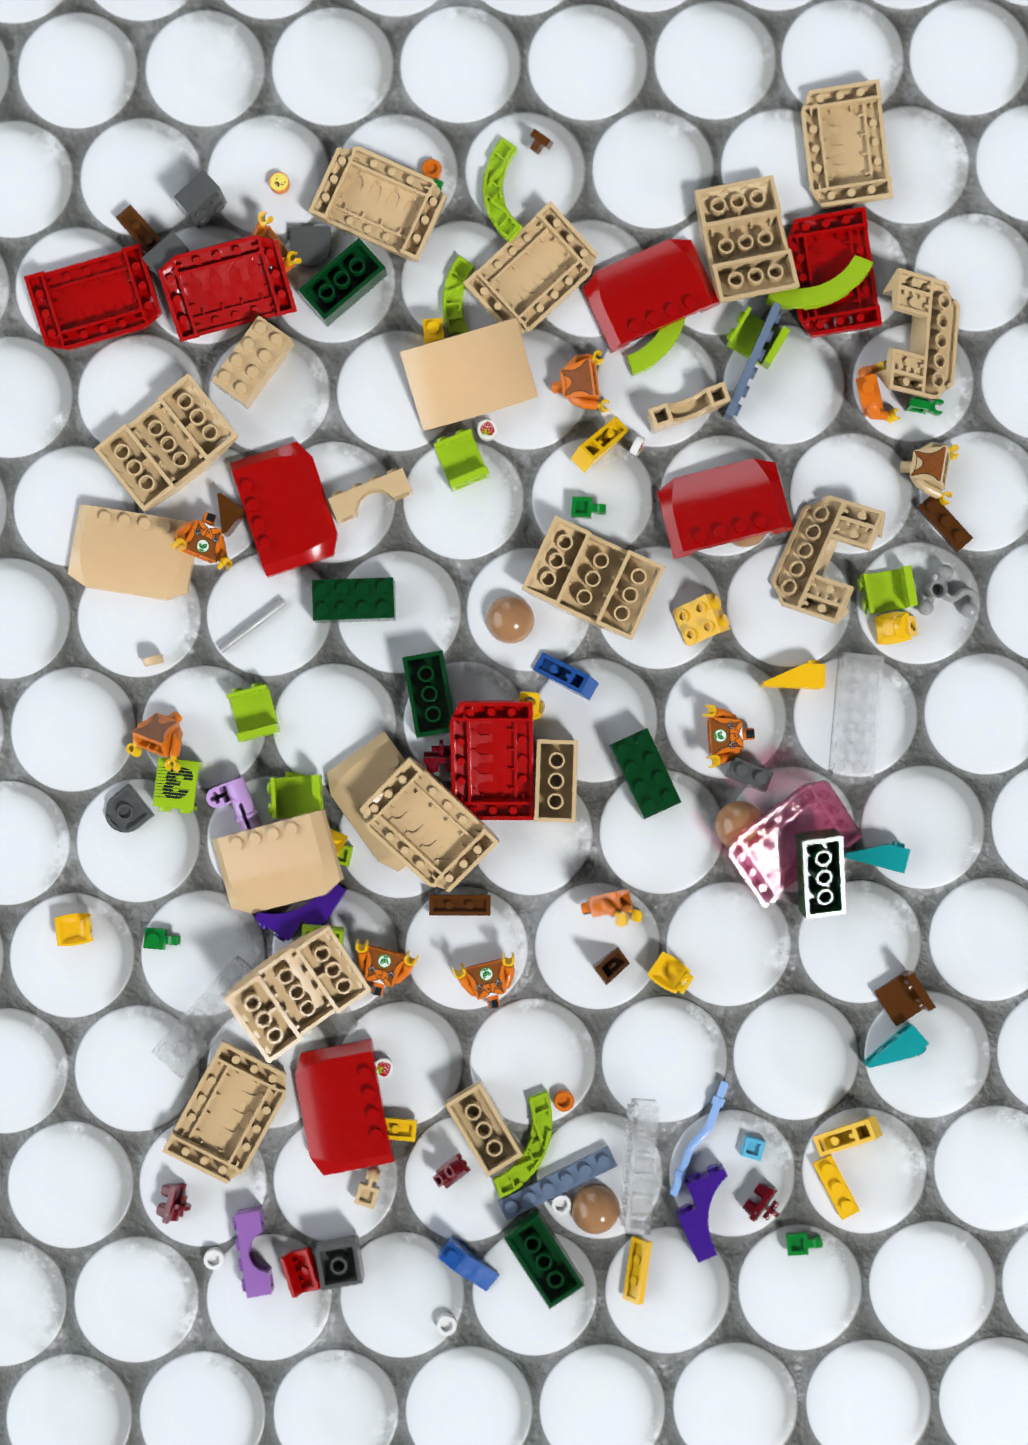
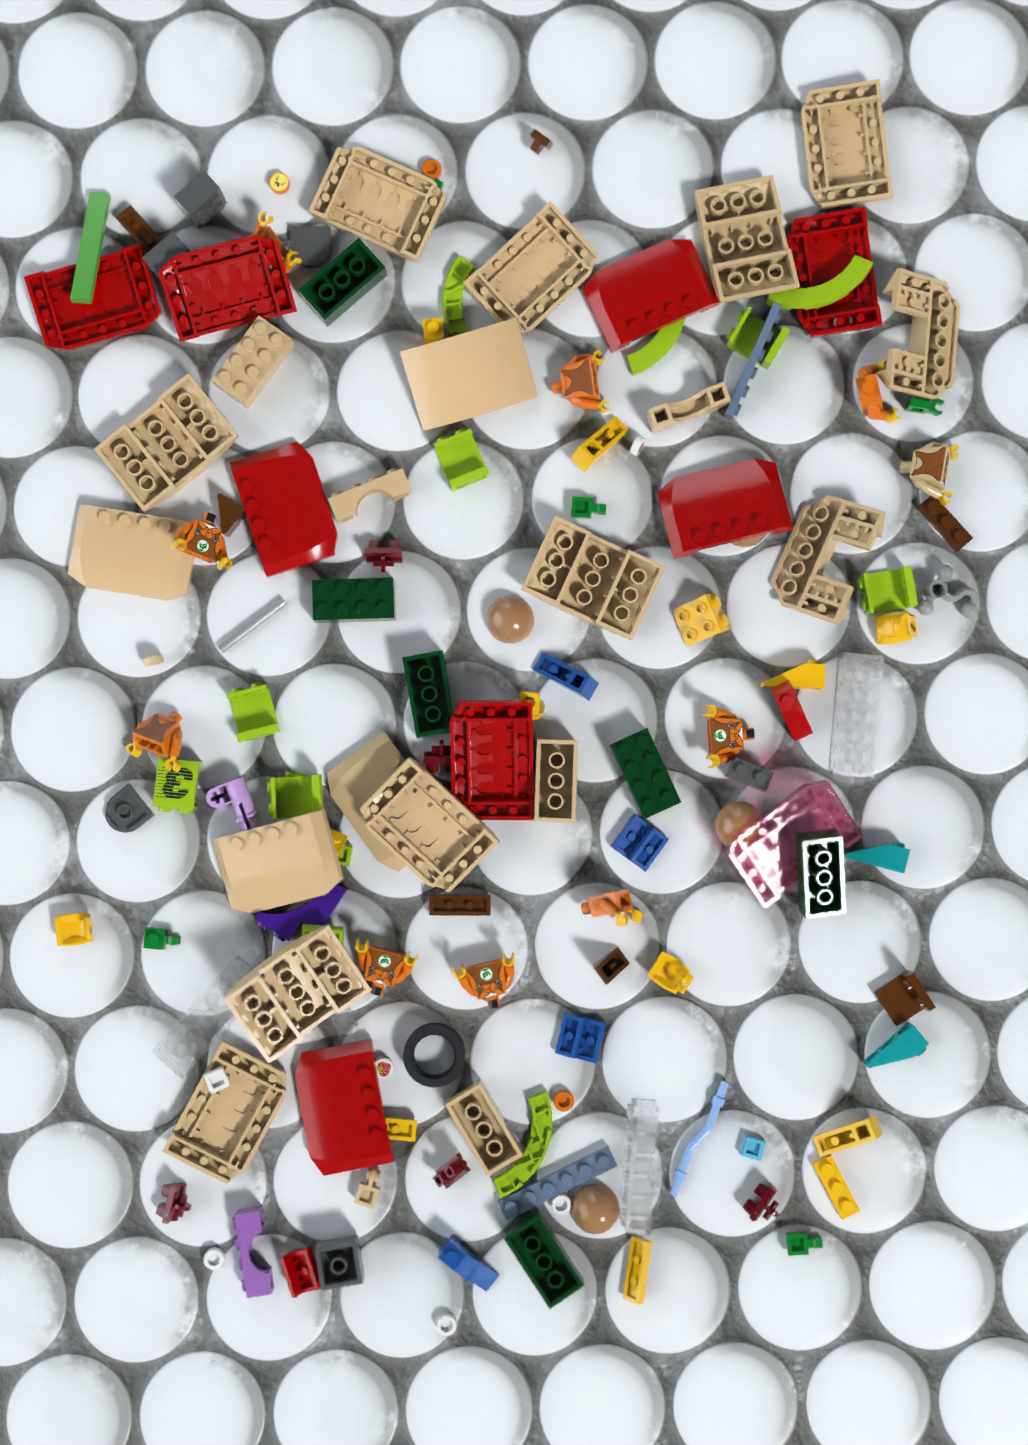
(90, 248): none -> bright green tile
(216, 1079): none -> white tile
(383, 556): none -> dark red hips
(419, 1075): none -> black tyre
(487, 430): tile -> none
(494, 190): lime tile -> none
(580, 1038): none -> blue slope
(639, 842): none -> blue slope
(695, 1216): dark purple arch -> none
(791, 710): none -> red slope

